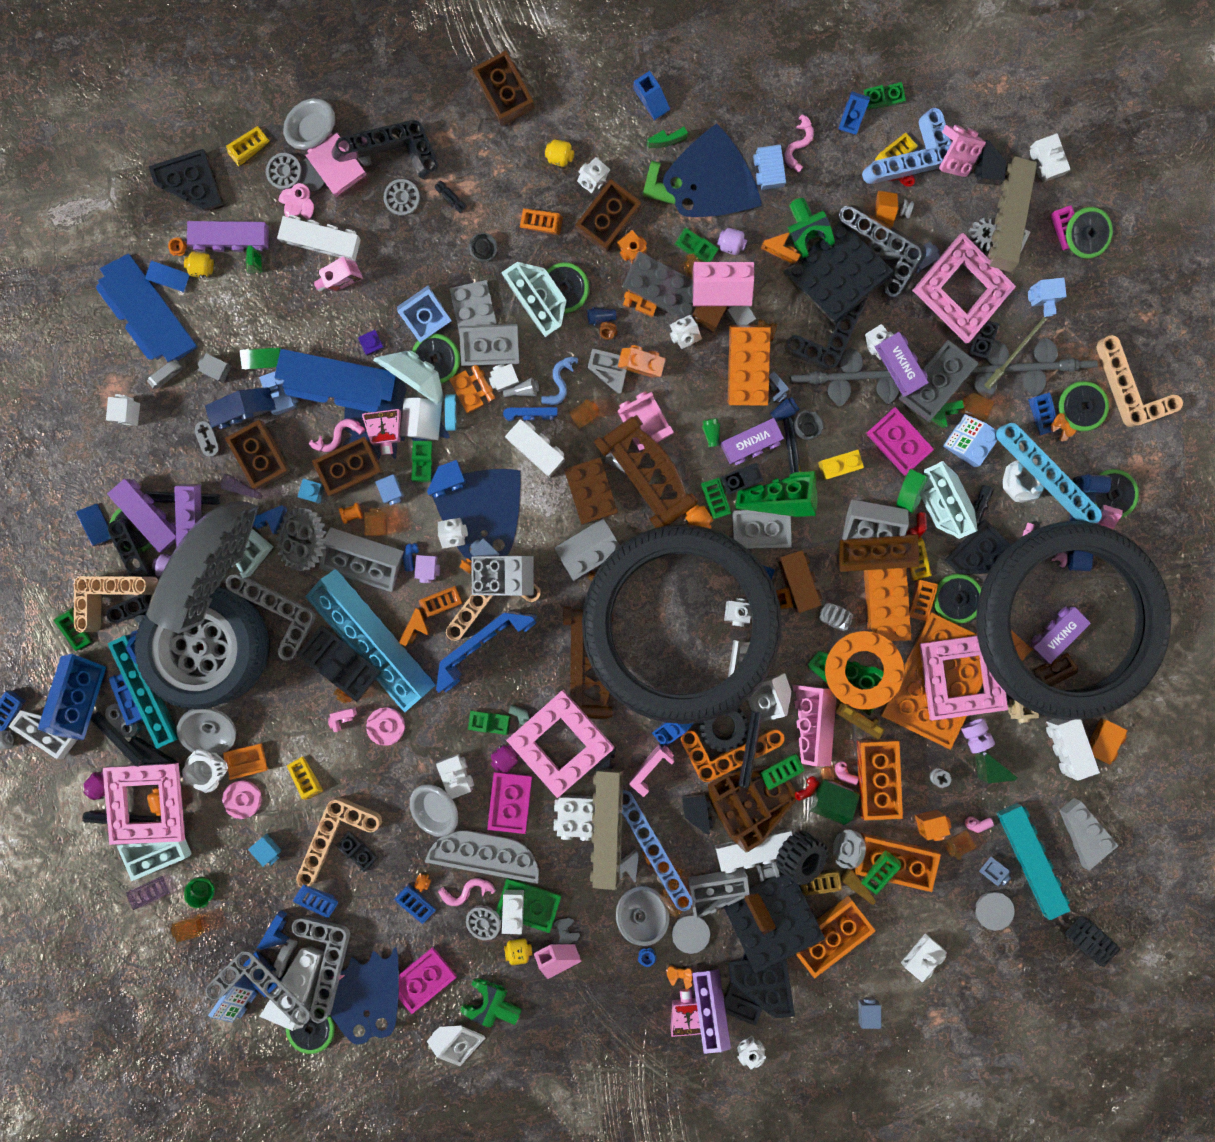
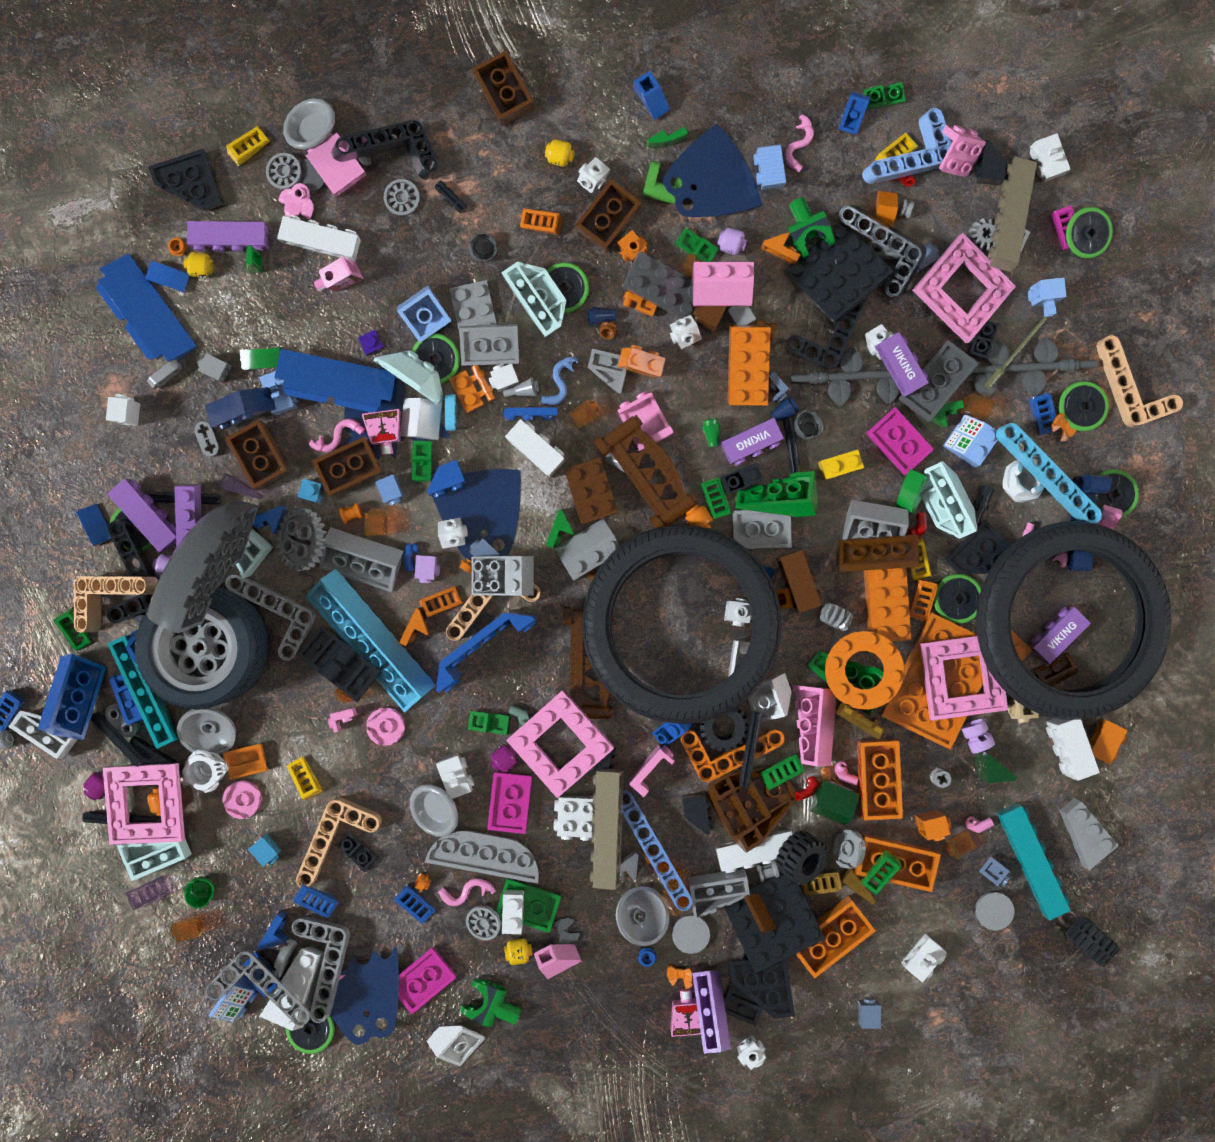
(560, 524): none -> green slope

